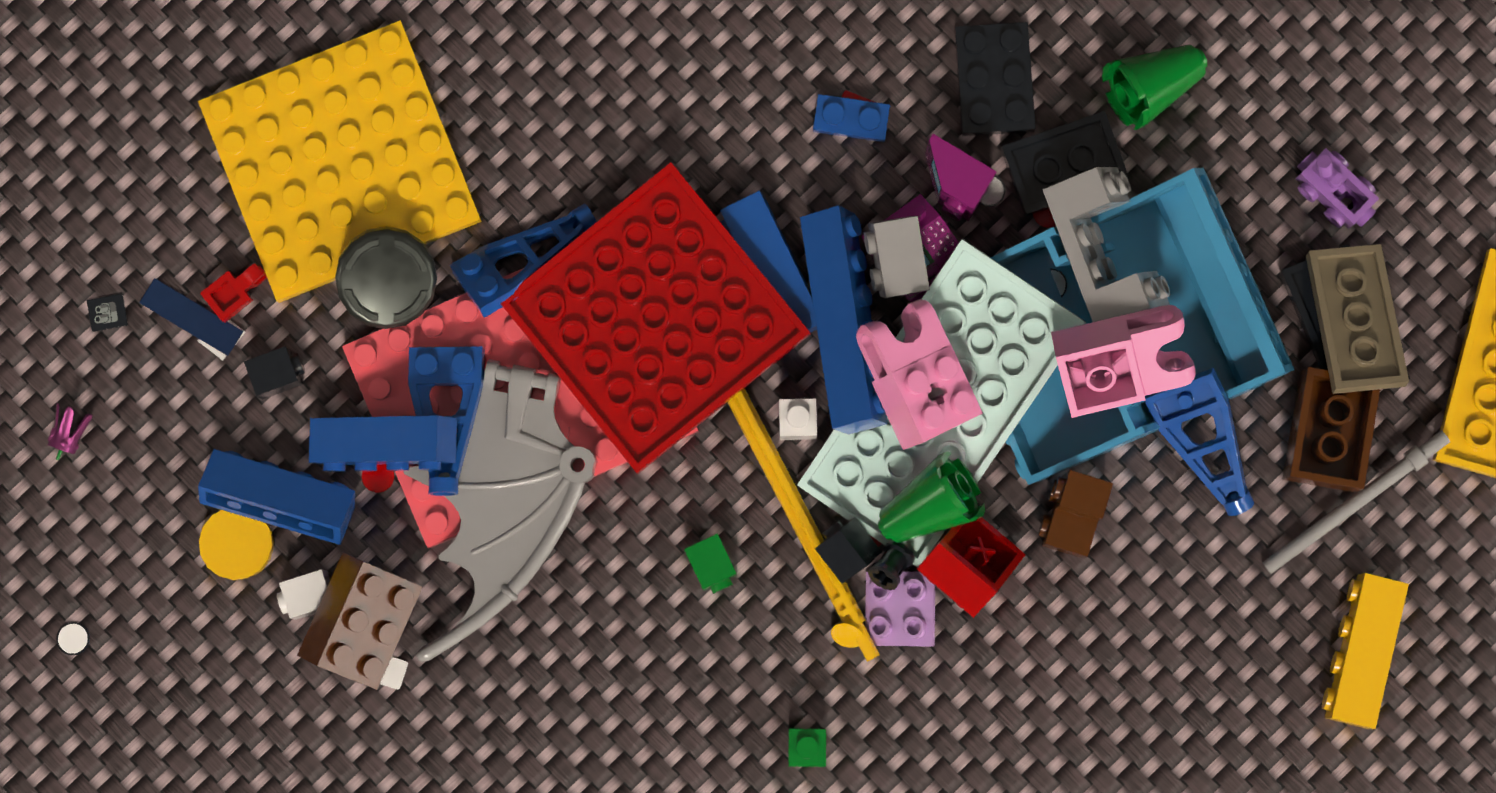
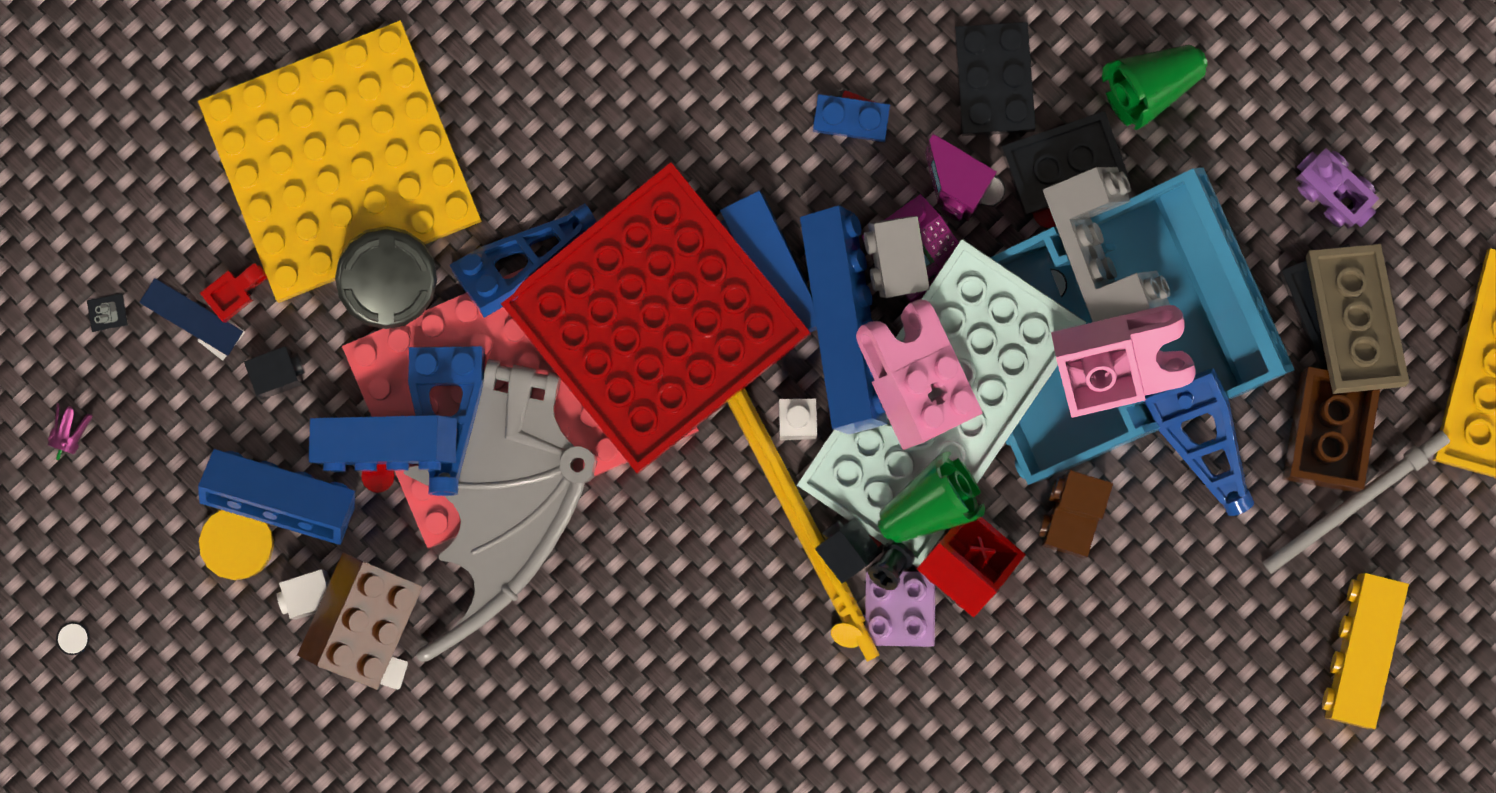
(711, 564): green brick -> none
(806, 747): green brick -> none

